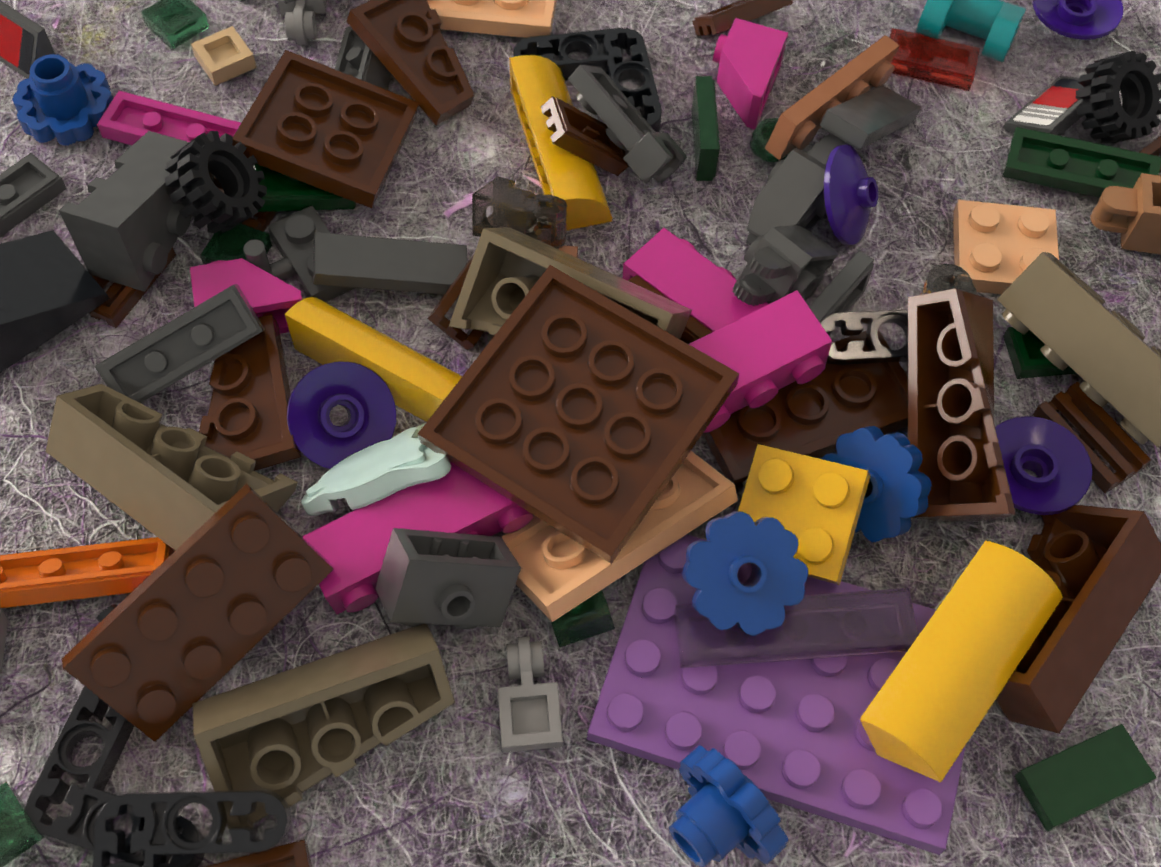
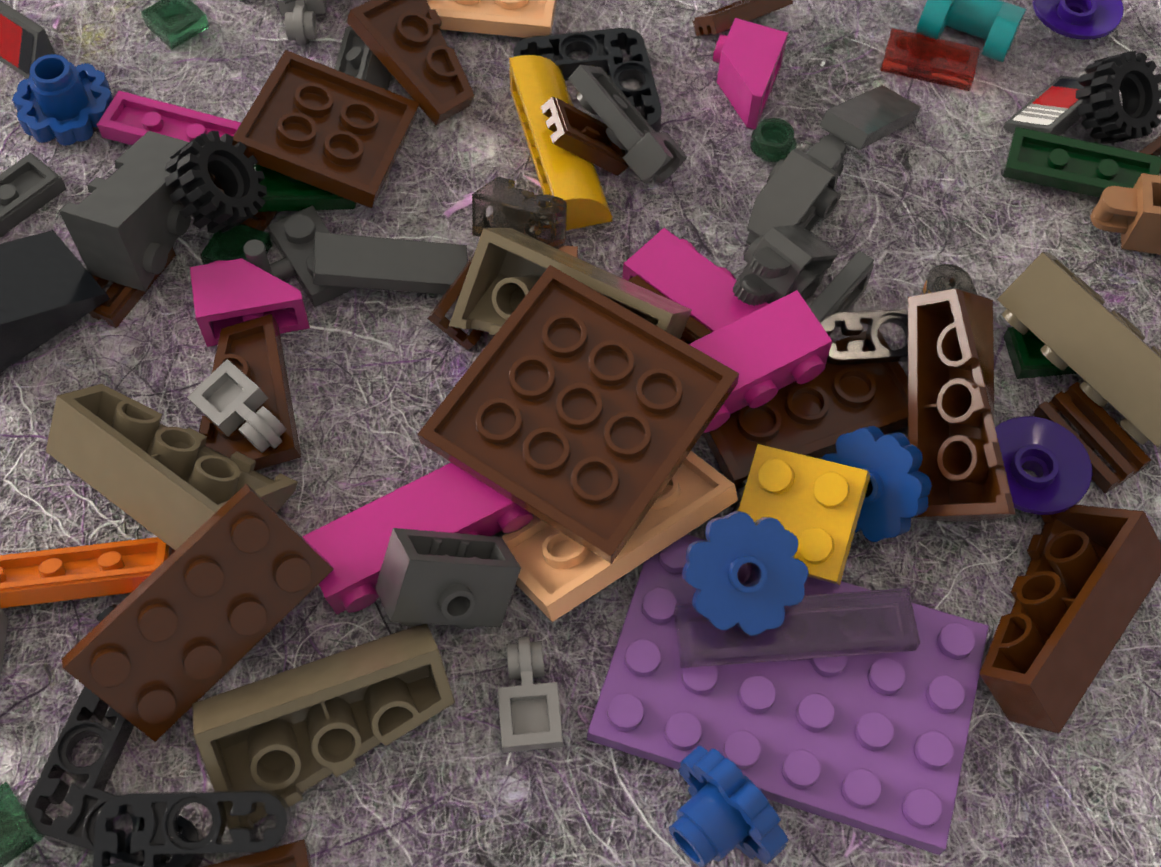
(182, 346): dark grey tile -> none
(223, 55): tan plate -> none
(232, 398): none -> light grey plate
(334, 336): yellow brick -> none
(345, 384): dark purple dish -> none
(376, 473): light aqua tile -> none
(584, 621): clear green plate -> none
(705, 128): dark green tile -> none
(802, 120): nougat plate -> none
(848, 194): dark purple dish -> none
(960, 661): yellow brick -> none
(1000, 241): light nougat plate -> none
(1084, 777): dark green tile -> none

